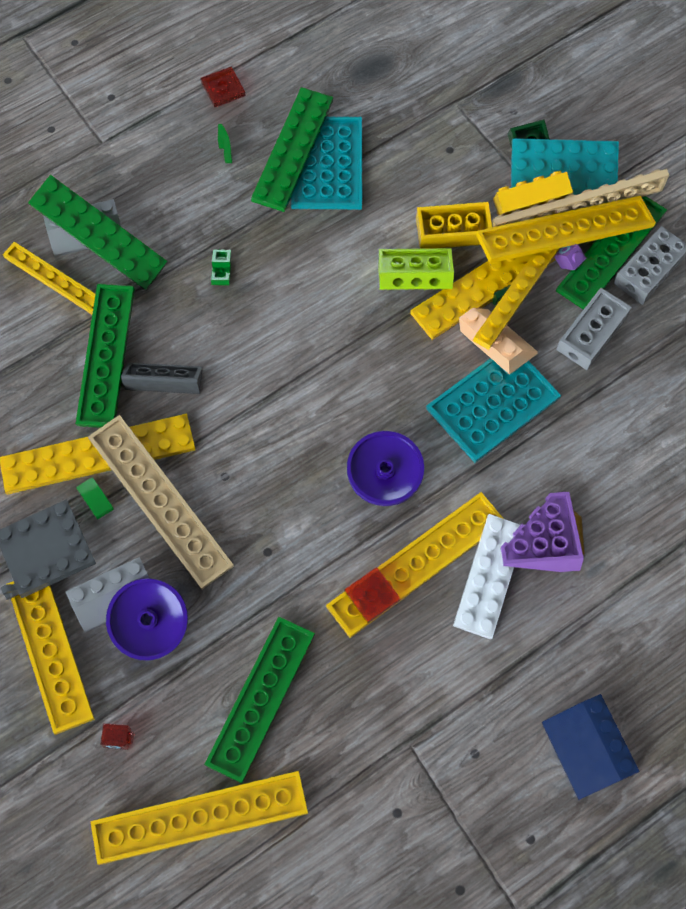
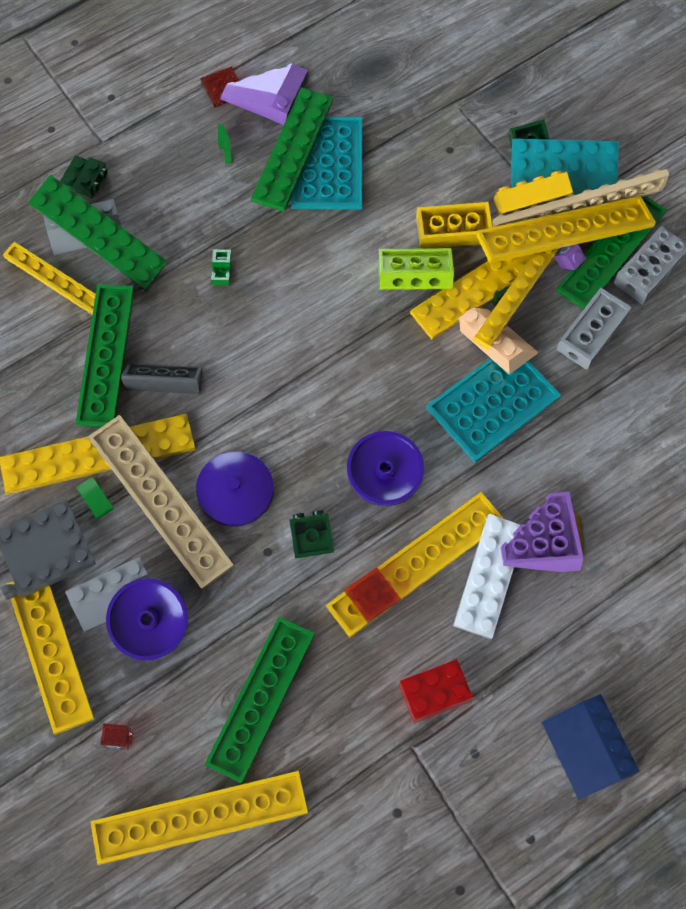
(84, 175): none -> dark green plate
(234, 489): none -> dark purple dish
(268, 93): none -> medium lavender slope
(311, 534): none -> dark green plate
(435, 691): none -> red brick

